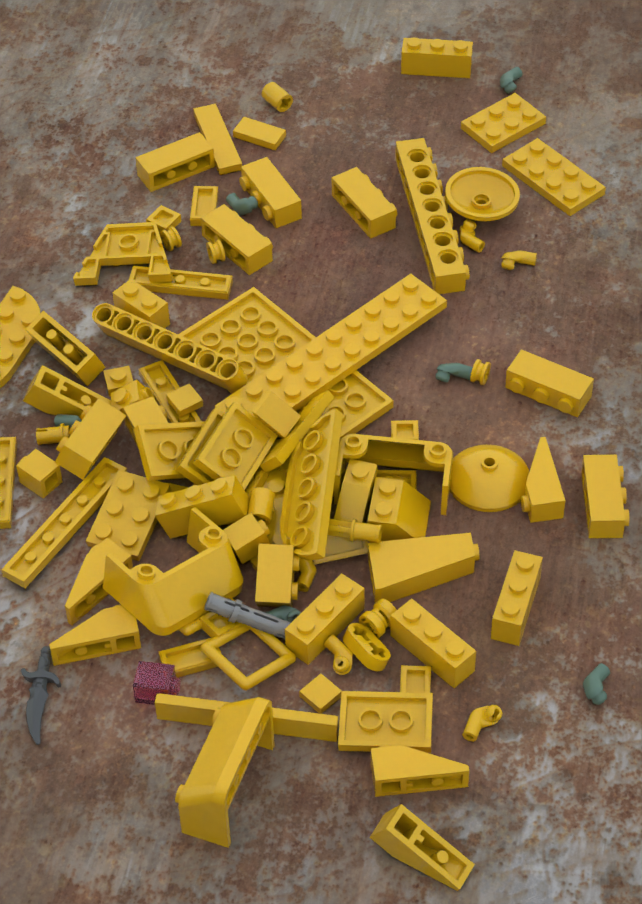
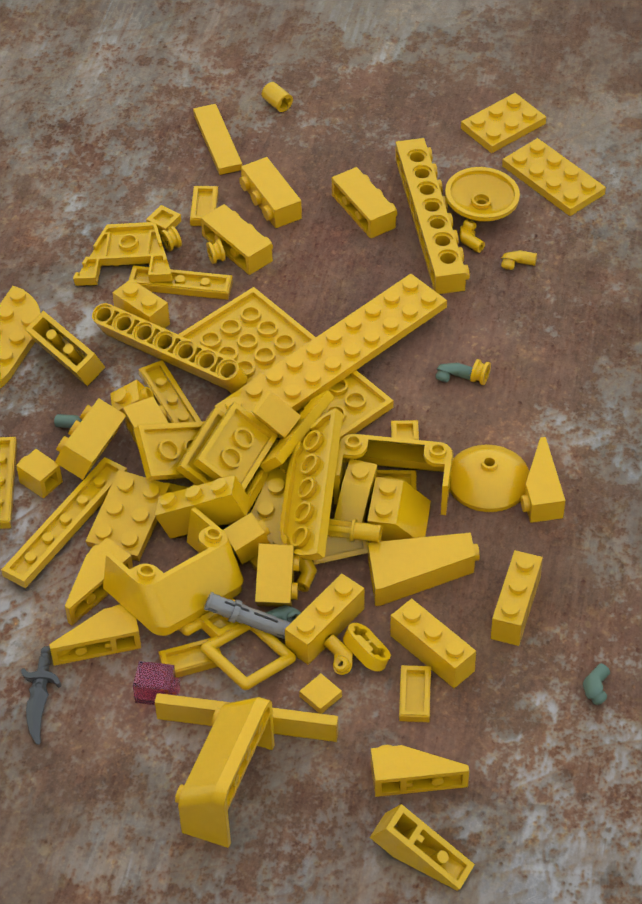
(52, 434): yellow pin -> none
(58, 394): yellow slope -> none
(117, 378): yellow plate -> none
(175, 162): yellow brick -> none
(184, 400): yellow tile -> none
(242, 206): sand green arm -> none
(259, 133): yellow tile -> none
(261, 504): yellow piece -> none
(378, 618): yellow wheel -> none
(385, 719): yellow plate -> none
(436, 57): yellow brick -> none
(479, 719): yellow arm -> none
(508, 78): sand green arm -> none
(549, 383): yellow brick -> none
(604, 496): yellow brick -> none

